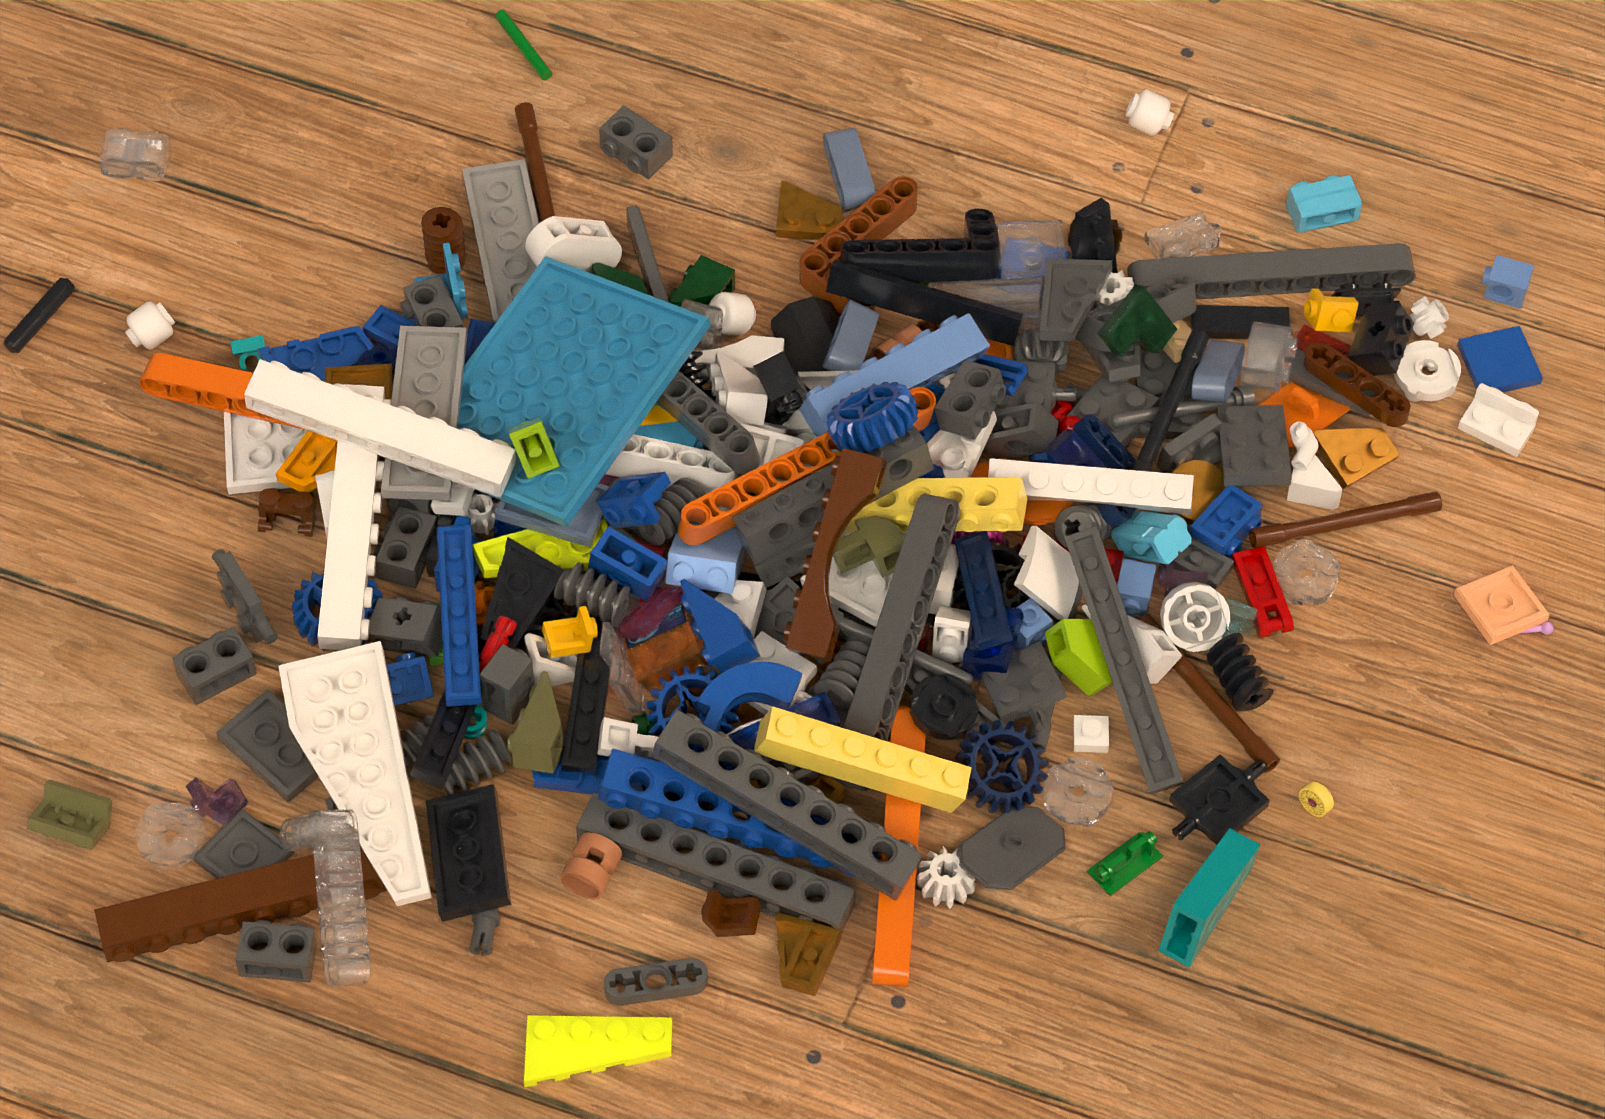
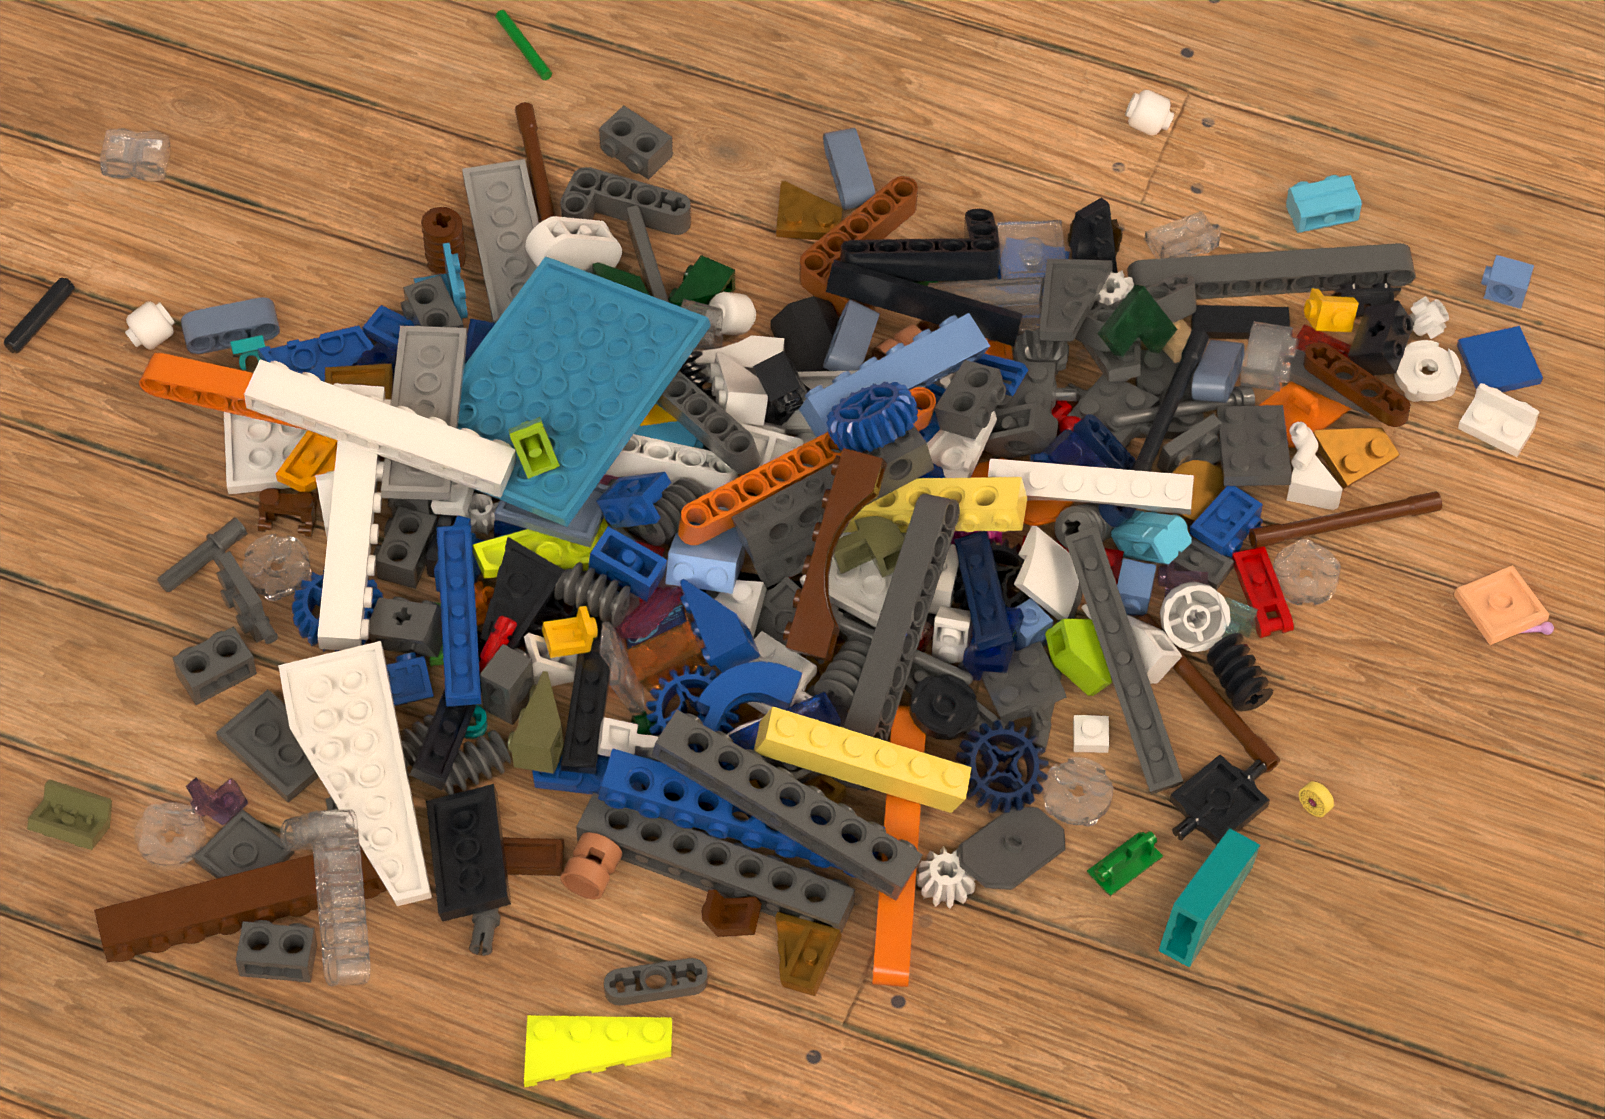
(194, 561): none -> dark grey axle
(217, 326): none -> sand blue beam
(278, 583): none -> clear plate
(534, 856): none -> reddish brown tile
(609, 194): none -> dark grey beam

